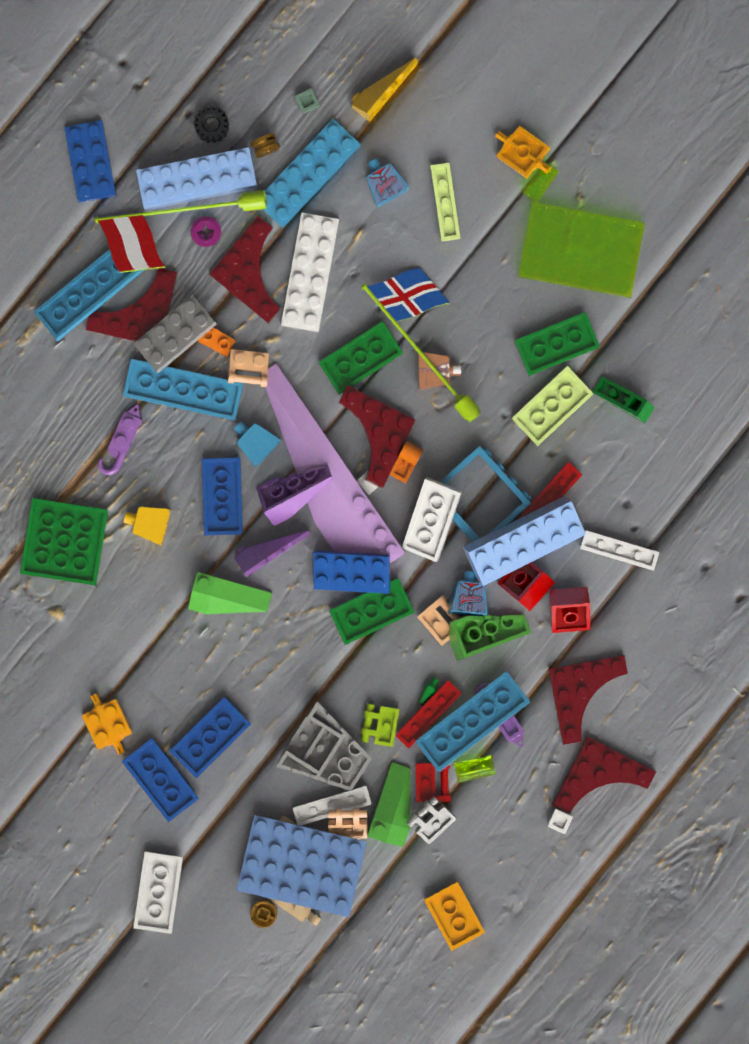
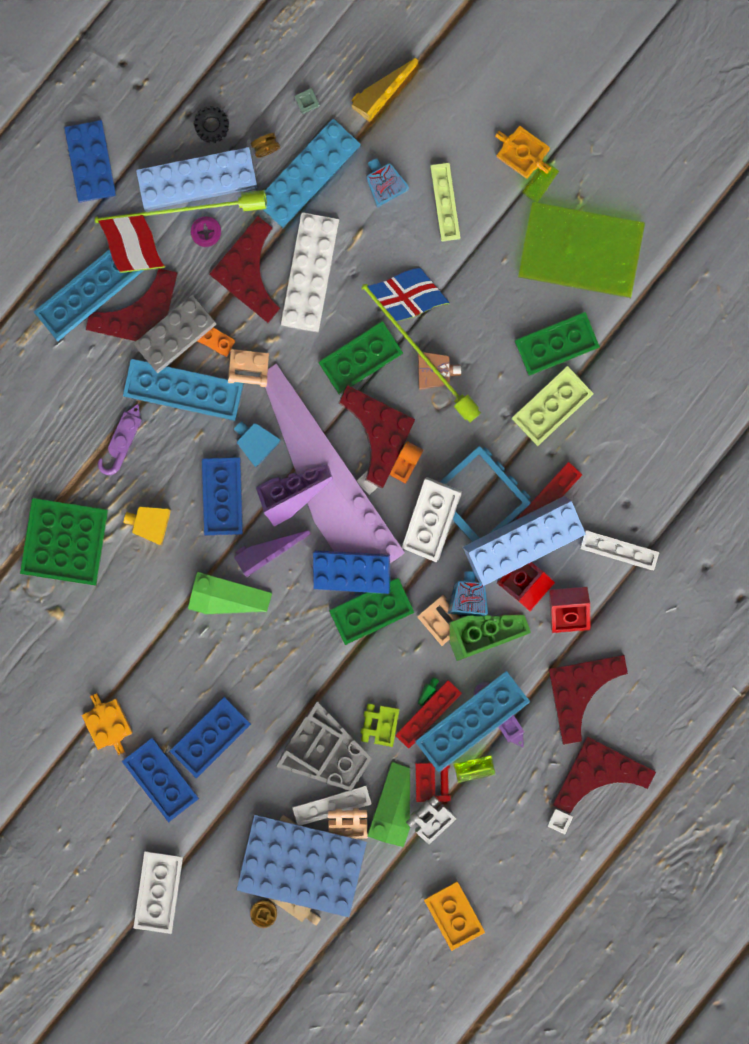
(624, 399): green slope -> none

